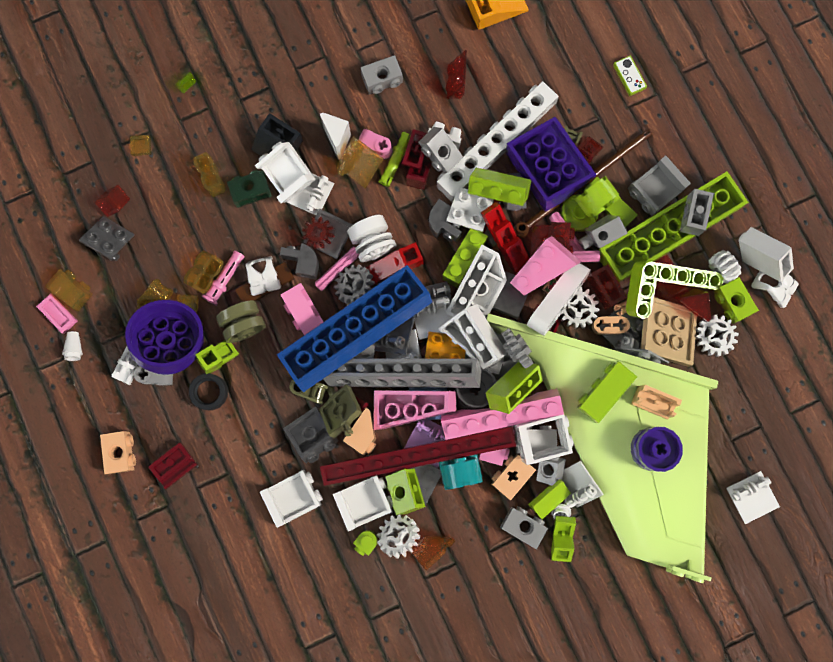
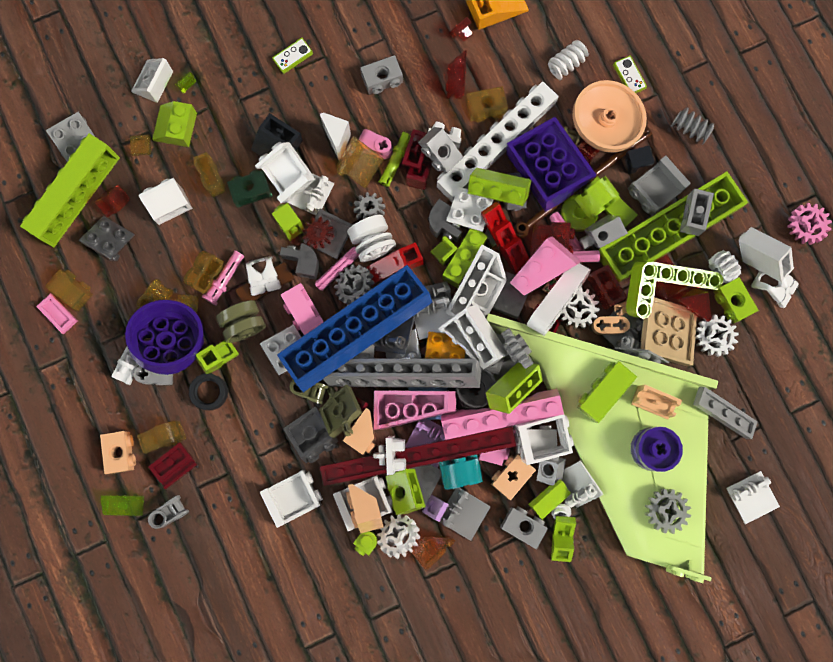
(69, 134): none -> light grey hinge
(70, 190): none -> lime brick
(72, 347): white cone -> none
(122, 505): none -> clear neon green slope
(153, 79): none -> white slope
(160, 436): none -> clear yellow brick
(165, 201): none -> white slope
(171, 511): none -> light grey piece
(175, 124): none -> lime slope
(278, 343): none -> white hinge
(288, 221): none -> lime brick
(292, 55): none -> tile
(365, 203): none -> light grey gear
(366, 510): none -> light nougat slope
(393, 464): none -> white hips
(435, 508): none -> lavender plate
(444, 251): none -> lime panel
(462, 30): none -> clear red tile
(464, 513): none -> light grey hinge
(492, 96): none -> clear yellow brick
(567, 59): none -> white piece
(609, 116): none -> light nougat dish
(638, 158): none -> black panel
(666, 519): none -> light grey gear
(693, 125): none -> light grey piece
(725, 412): none -> light grey plate
(813, 222): none -> bright pink gear

